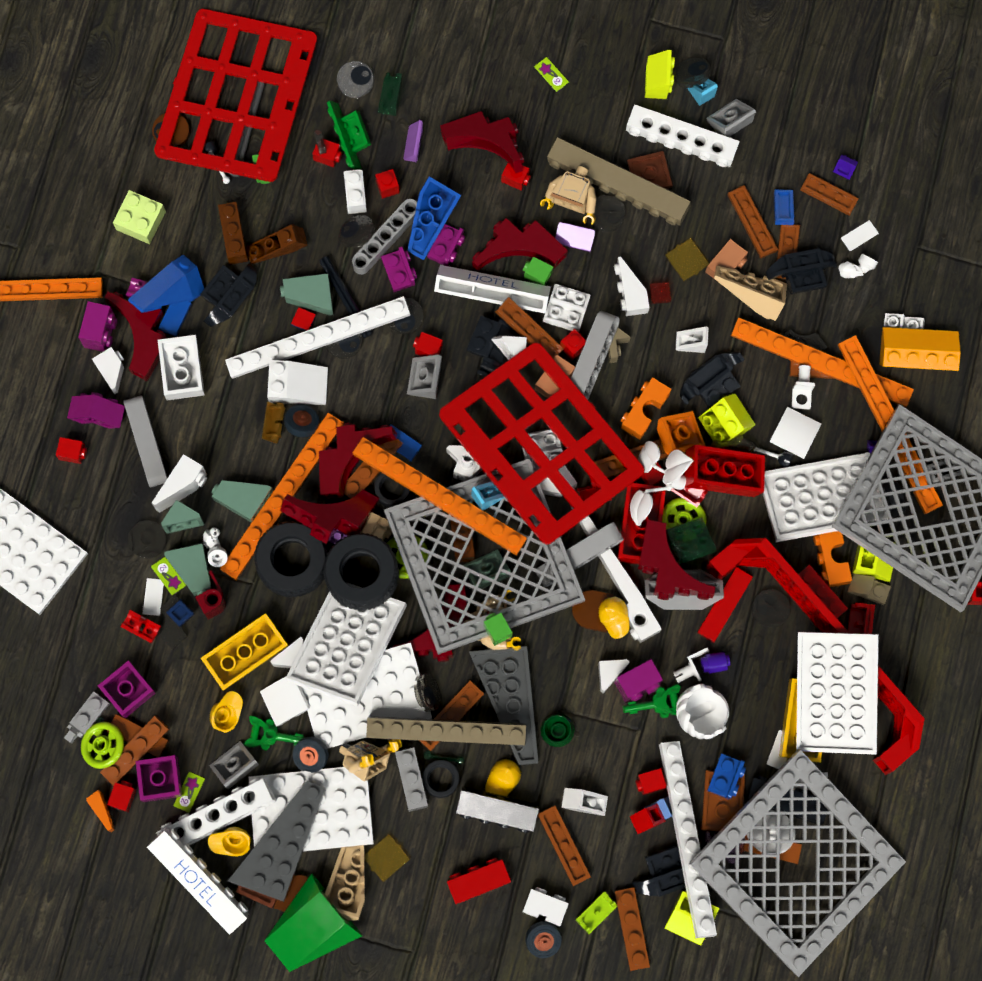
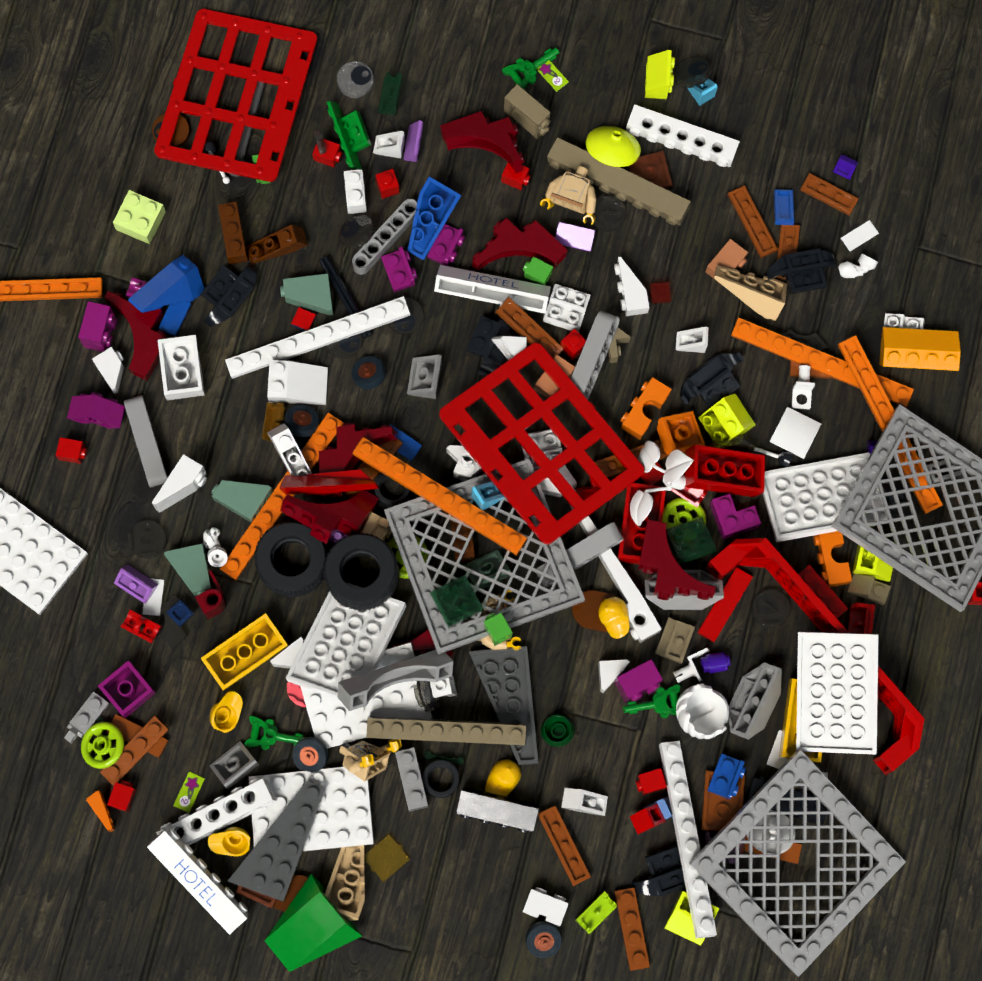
(135, 583): none -> medium lavender slope
(159, 778): magenta brick -> none
(168, 576): lime sticker -> none
(181, 518): sand green slope -> none
(284, 701): white slope -> none
(289, 451): none -> white slope
(327, 483): none -> red wedge
(359, 690): none -> light grey arch
(368, 372): none -> black wheel
(390, 144): none -> white slope
(427, 345): red brick -> none
(444, 688): none -> white bracket
(456, 601): none -> clear green plate
(457, 708): dark orange plate -> none
(478, 880): red brick -> none
(527, 111): none -> dark tan window
(528, 68): none -> green piece
(613, 146): none -> neon yellow dish
(675, 640): none -> dark tan plate
(687, 259): clear yellow piece -> none
(731, 118): light grey slope -> none
(731, 522): none -> magenta brick
(754, 700): none -> light grey wedge

